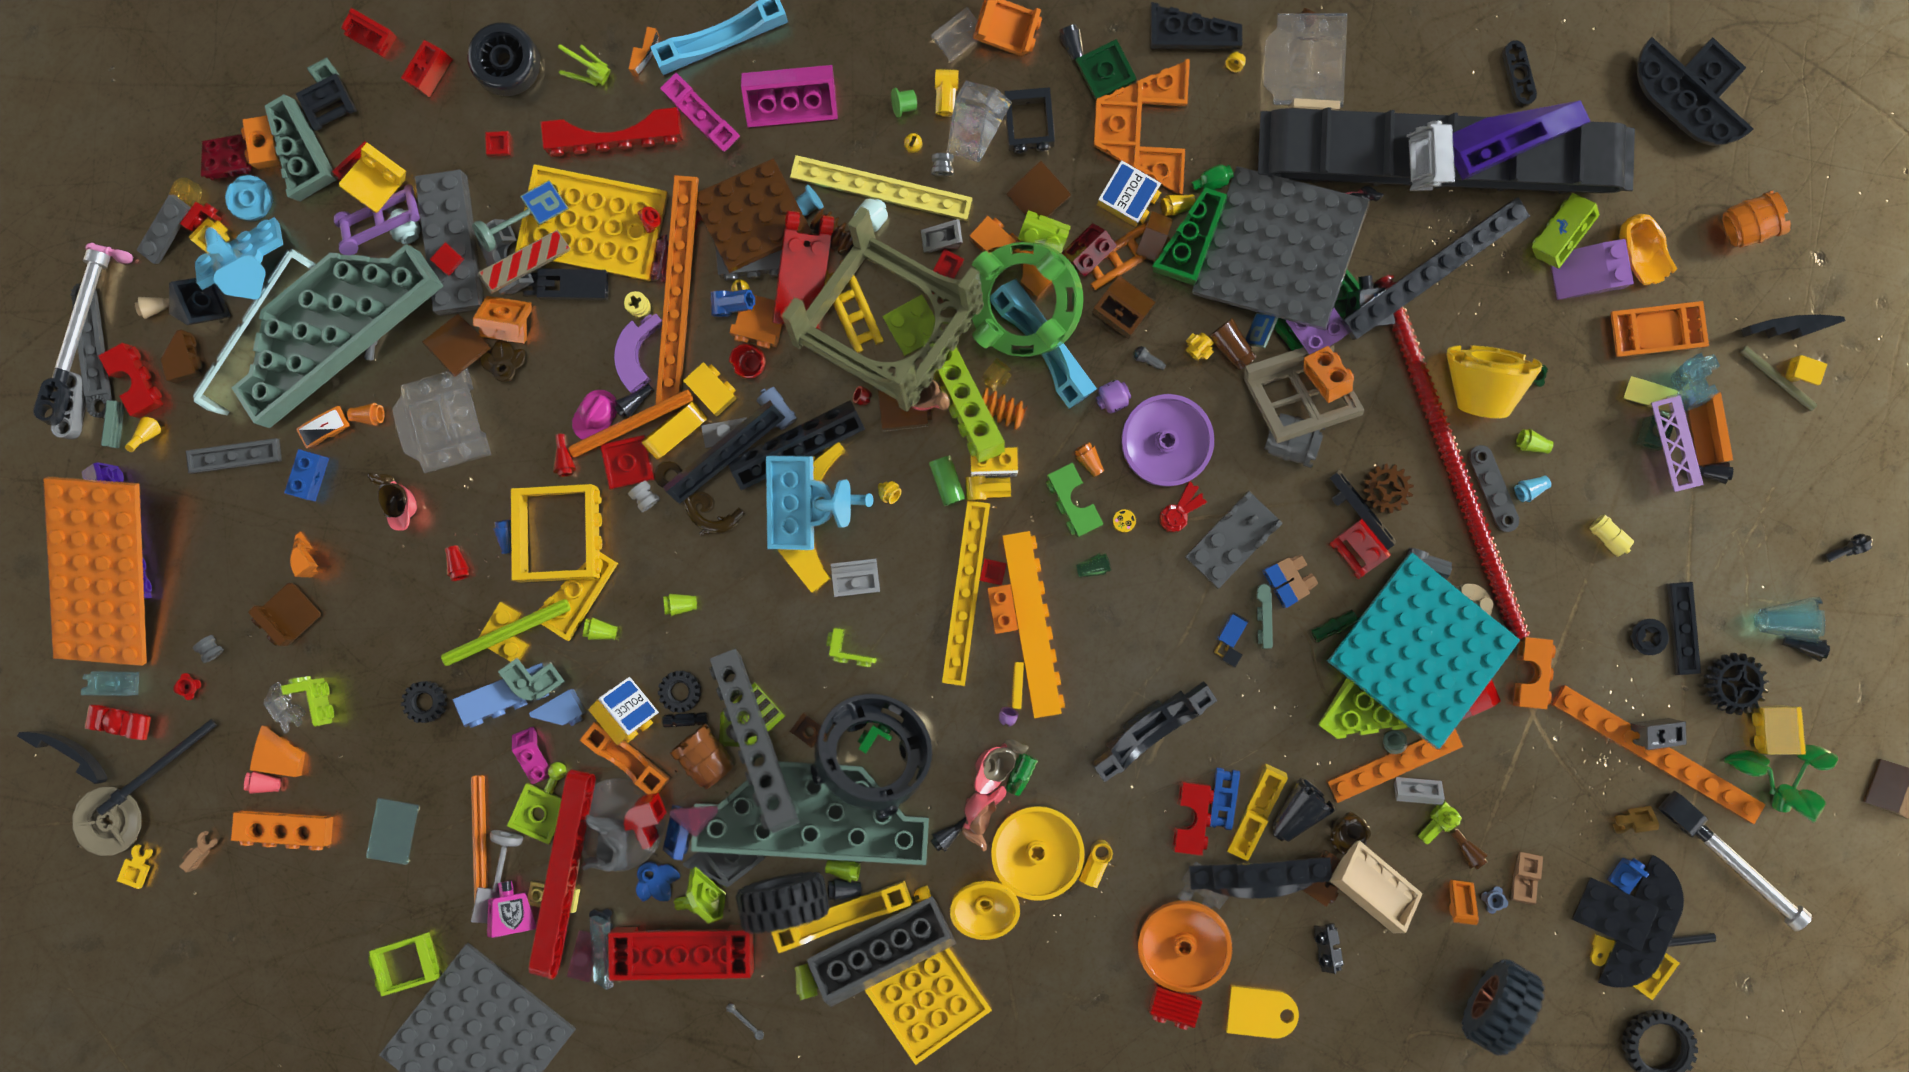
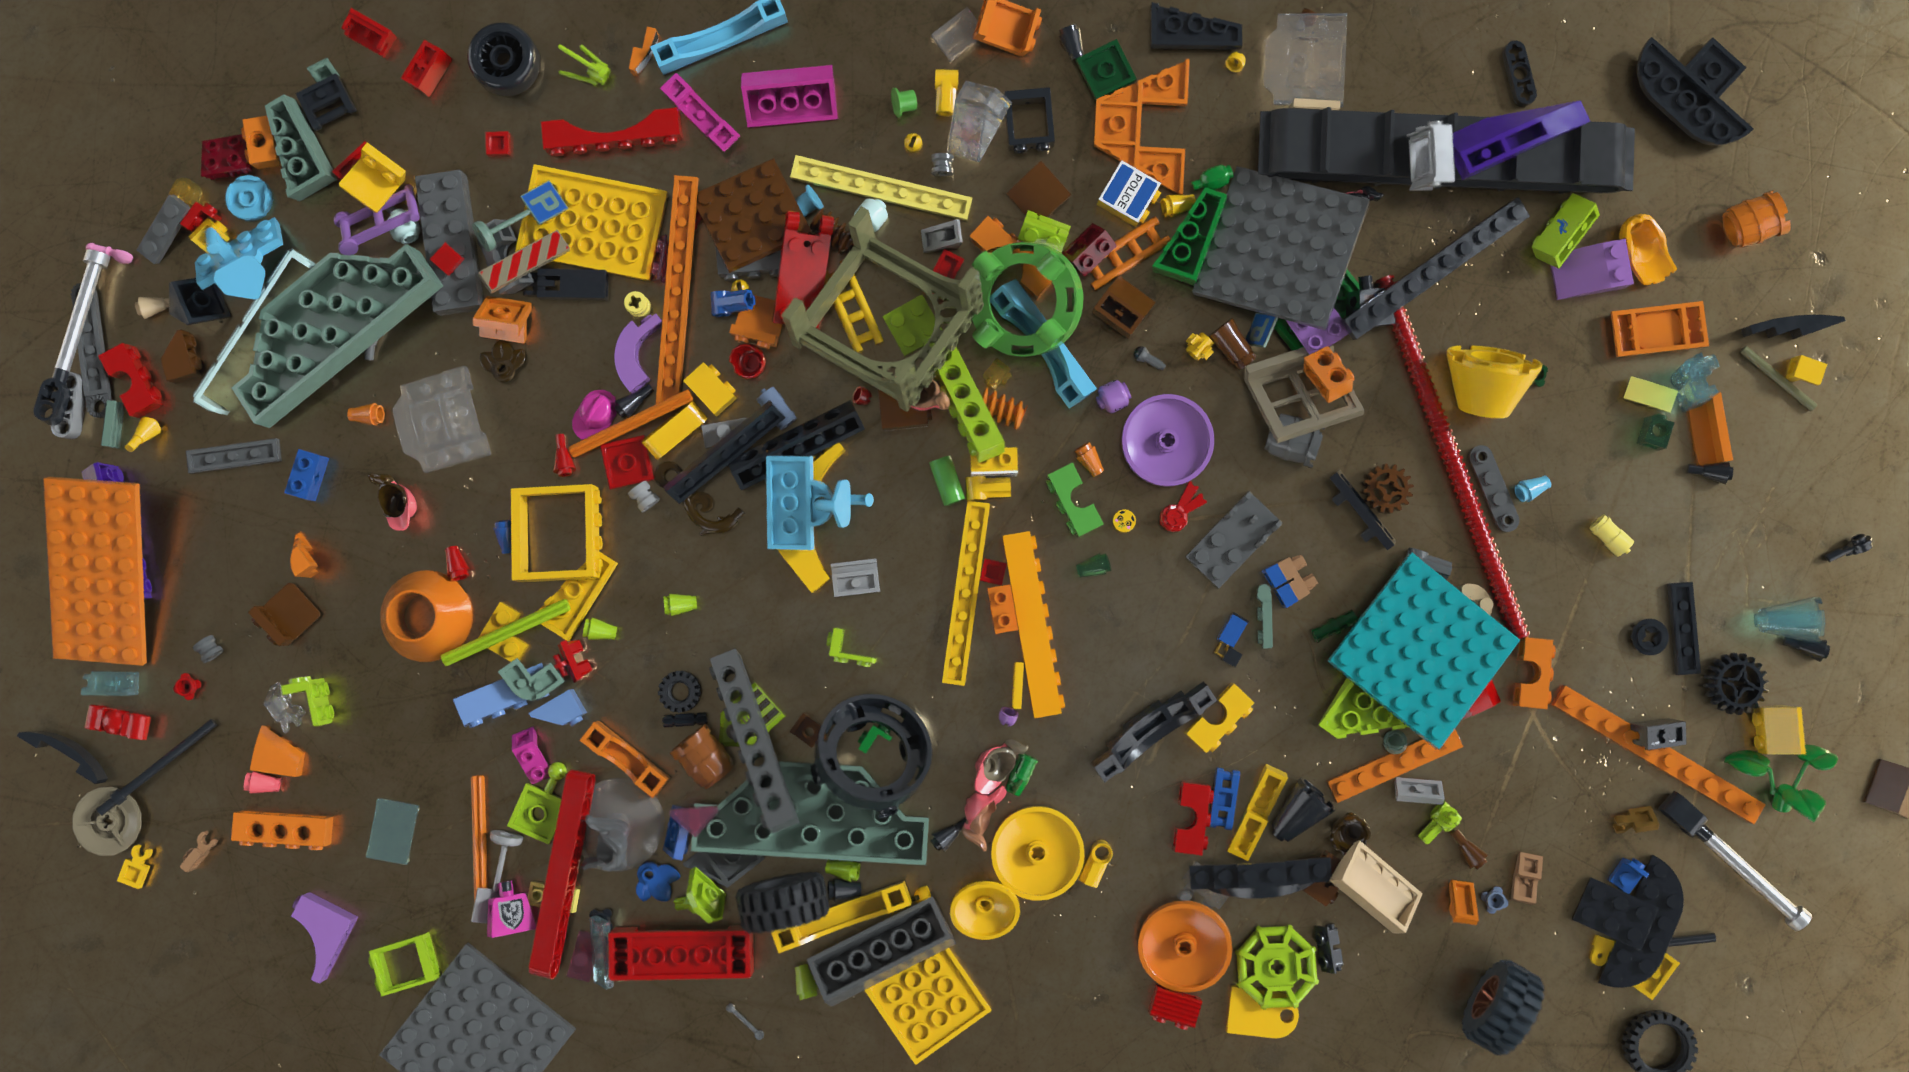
(322, 426): slope -> none
(328, 928): none -> medium lavender arch
(410, 702): black tyre -> none
(451, 621): none -> orange cone
(456, 345): reddish brown slope -> none
(575, 669): none -> red hips
(624, 711): piece -> none
(643, 817): red brick -> none
(649, 218): red plate -> none
(889, 492): yellow plate -> none
(1154, 236): reddish brown slope -> none
(1235, 705): none -> yellow arch
(1266, 976): none -> lime plate
(1365, 544): red plate -> none
(1531, 441): lime cone -> none
(1684, 439): lavender fence -> none

